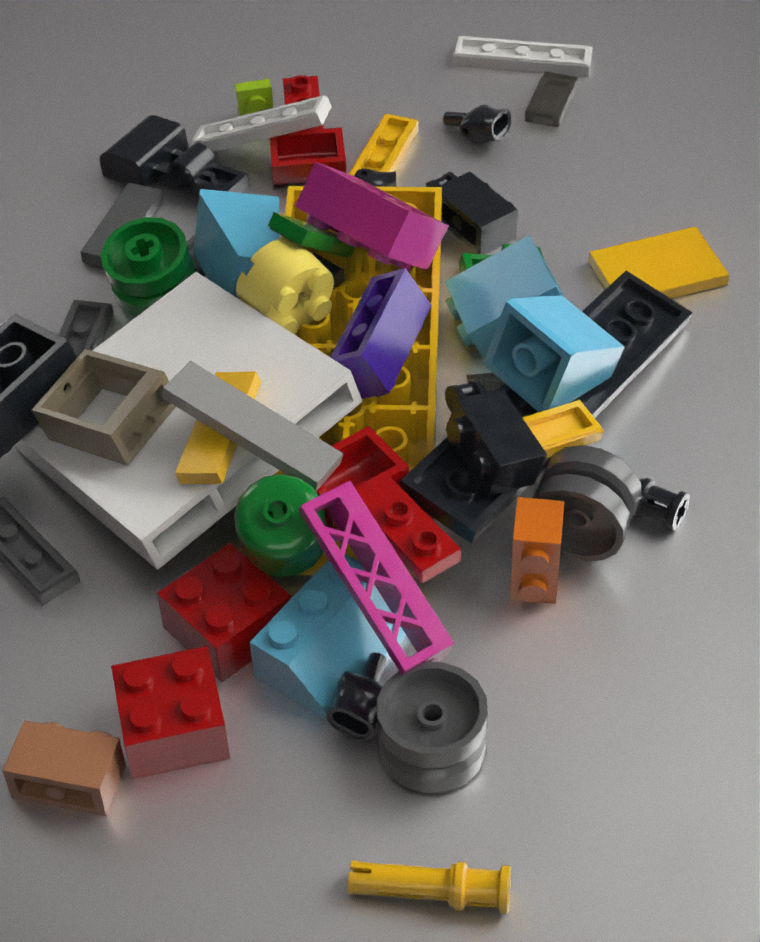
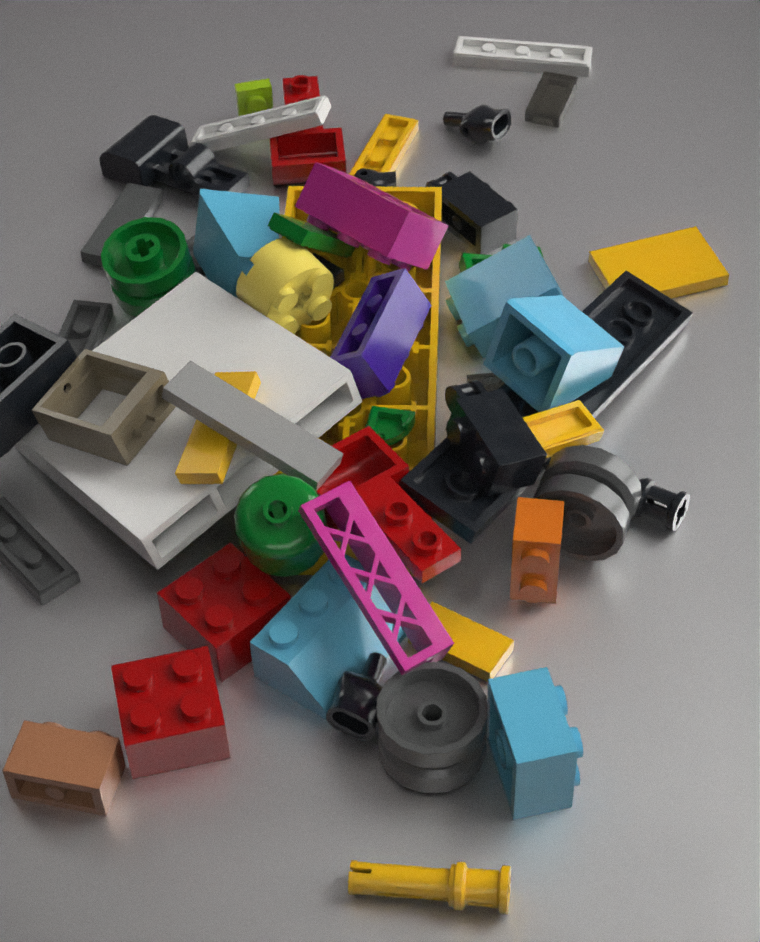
(391, 423): none -> green tile
(475, 646): none -> yellow tile
(532, 742): none -> medium azure brick

